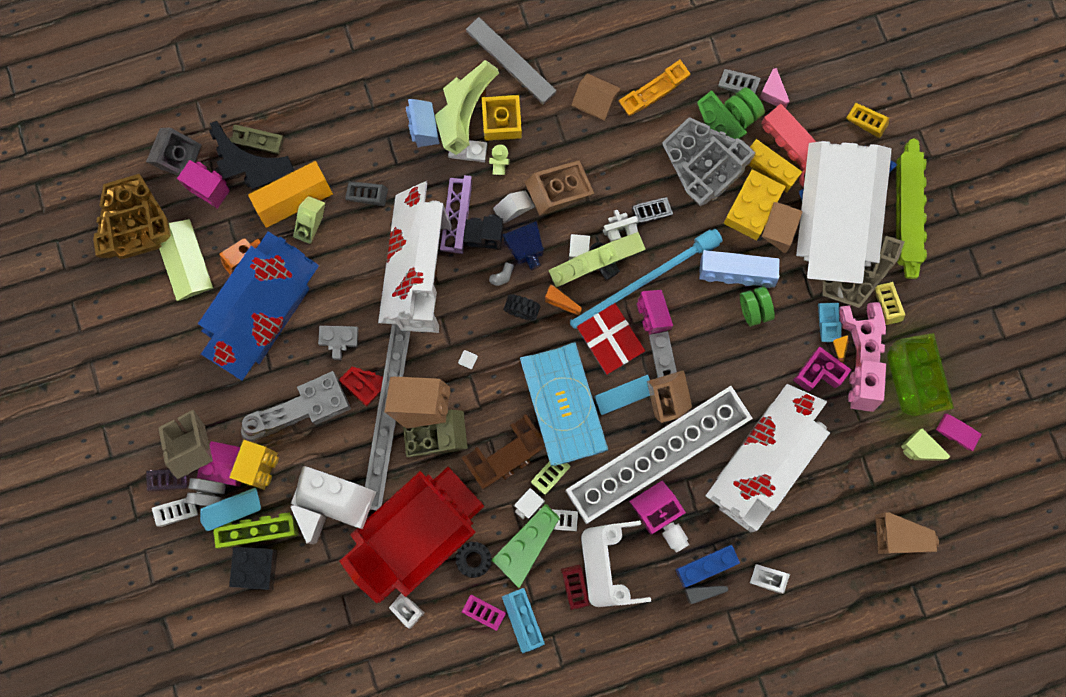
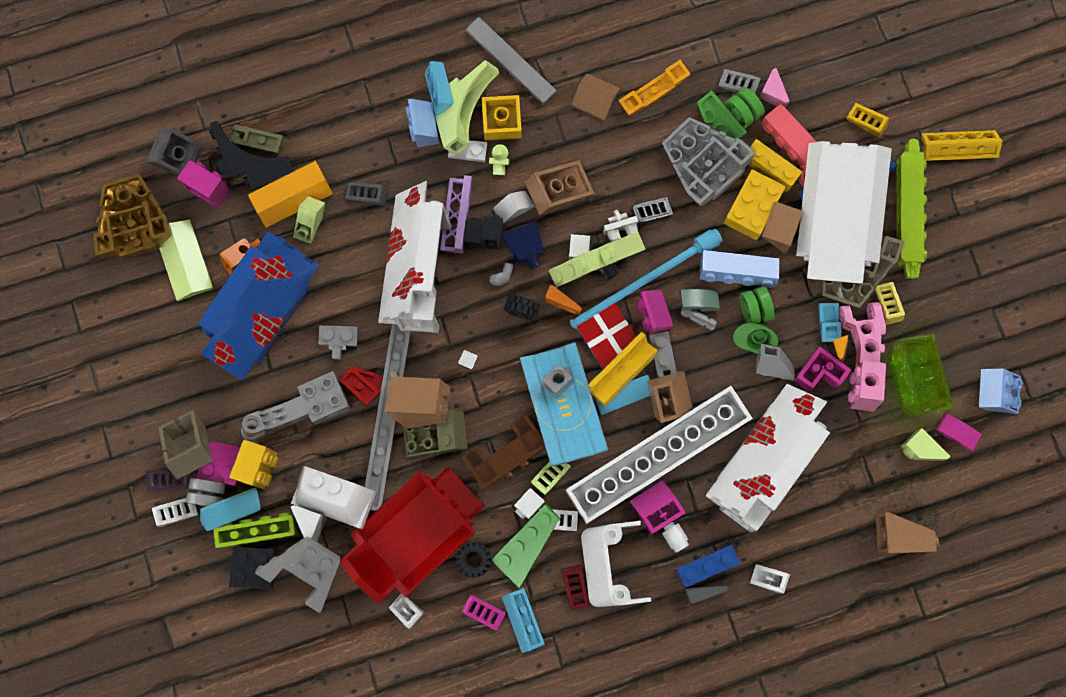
(308, 562): none -> light grey wing
(438, 87): none -> medium azure slope
(554, 388): none -> light grey brick
(622, 370): none -> yellow fence
(699, 299): none -> sand green slope
(699, 318): none -> light grey axle
(752, 335): none -> bright green piece
(774, 362): none -> light grey slope
(978, 147): none -> yellow fence
(1000, 391): none -> light blue slope

